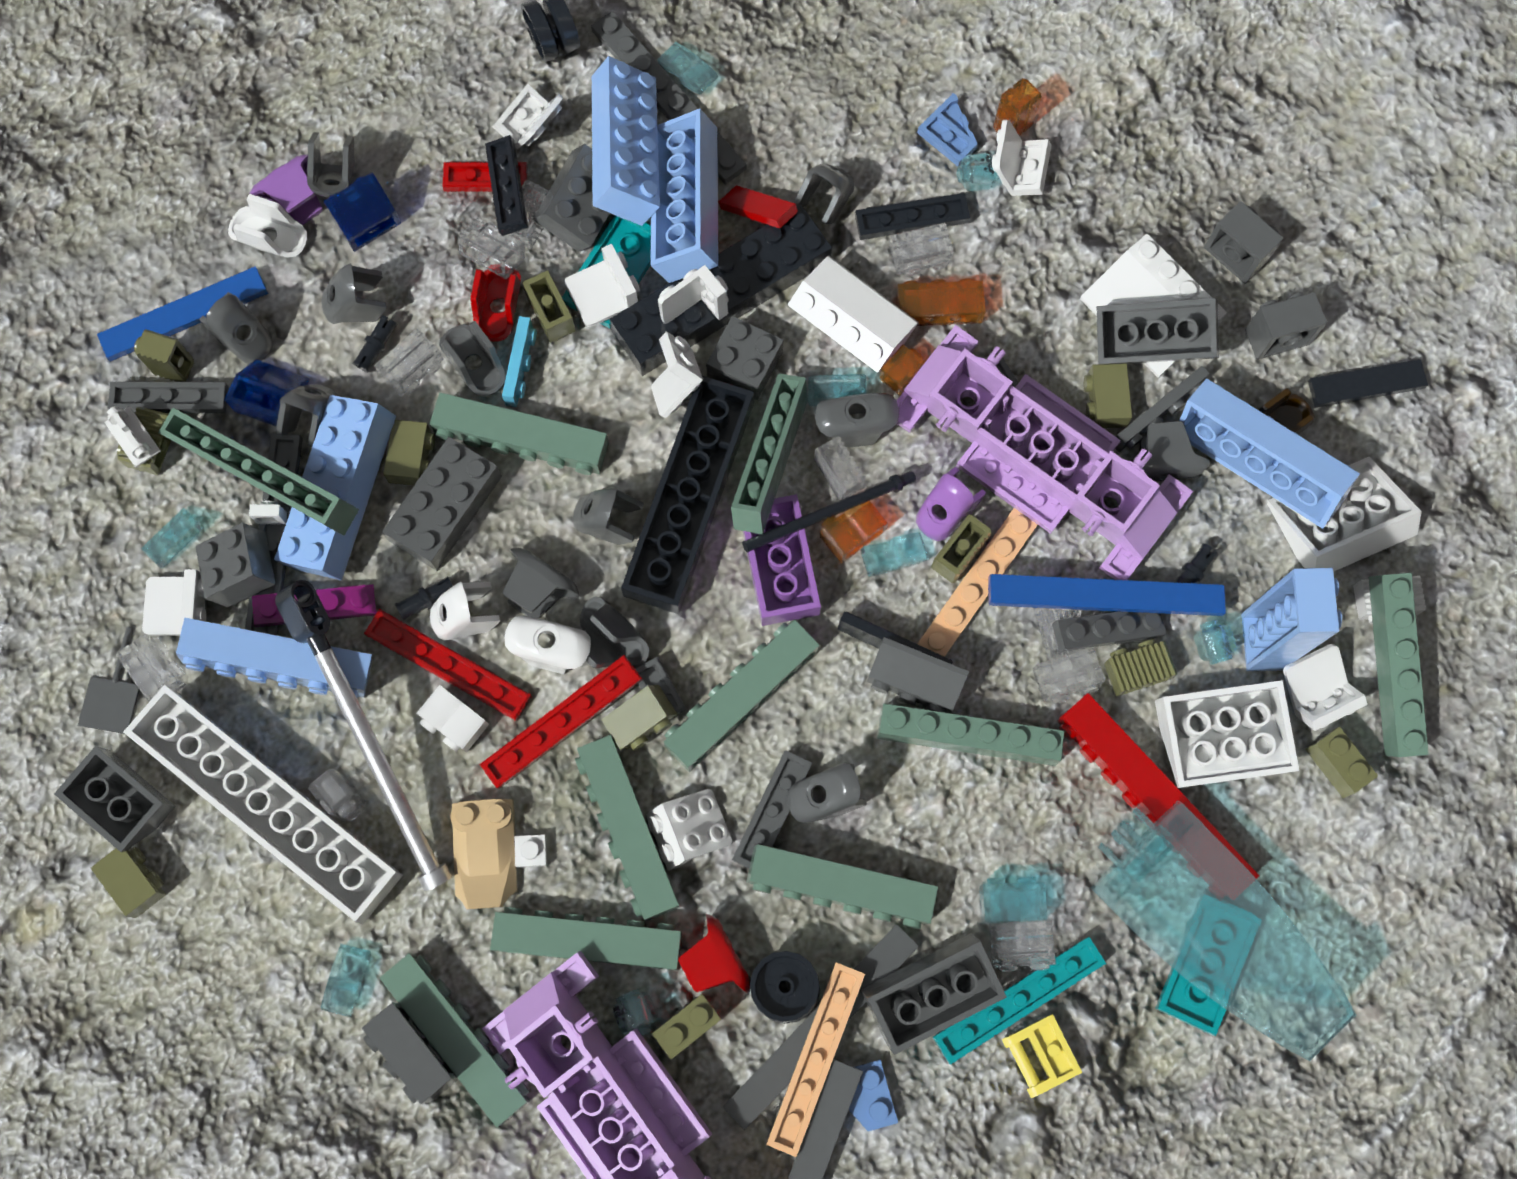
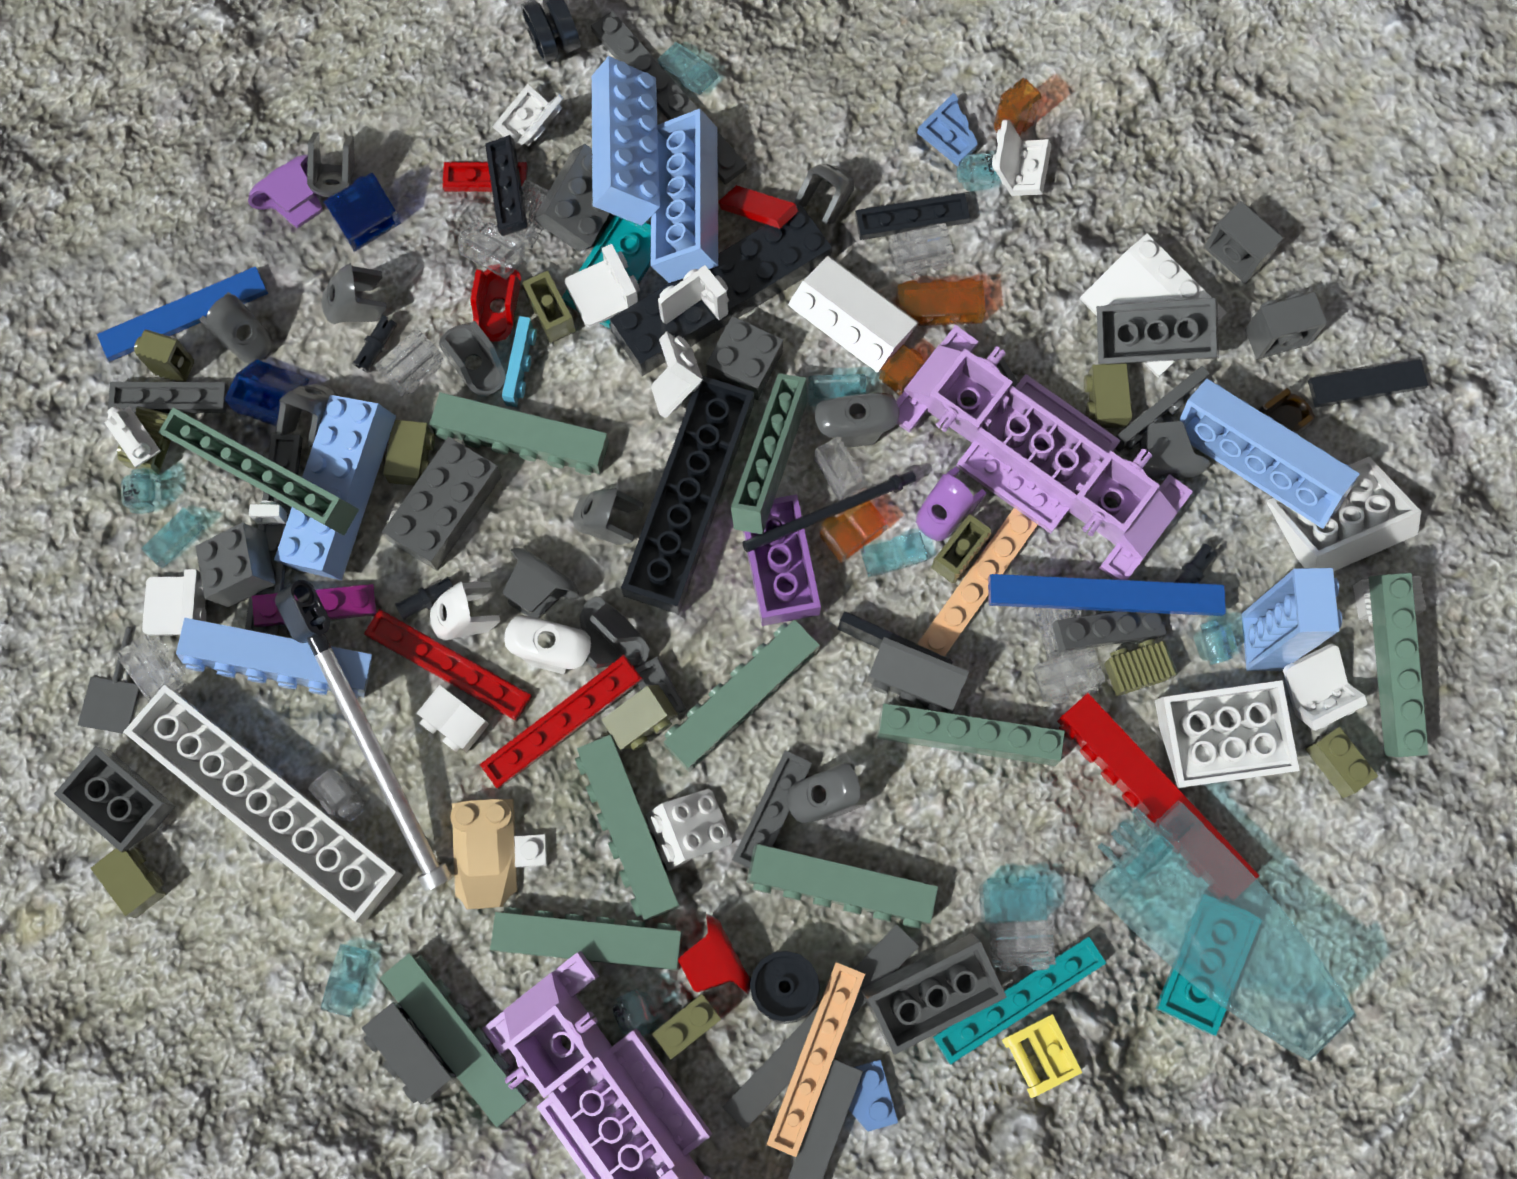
(141, 491): none -> clear light blue head
(262, 214): white piece -> none

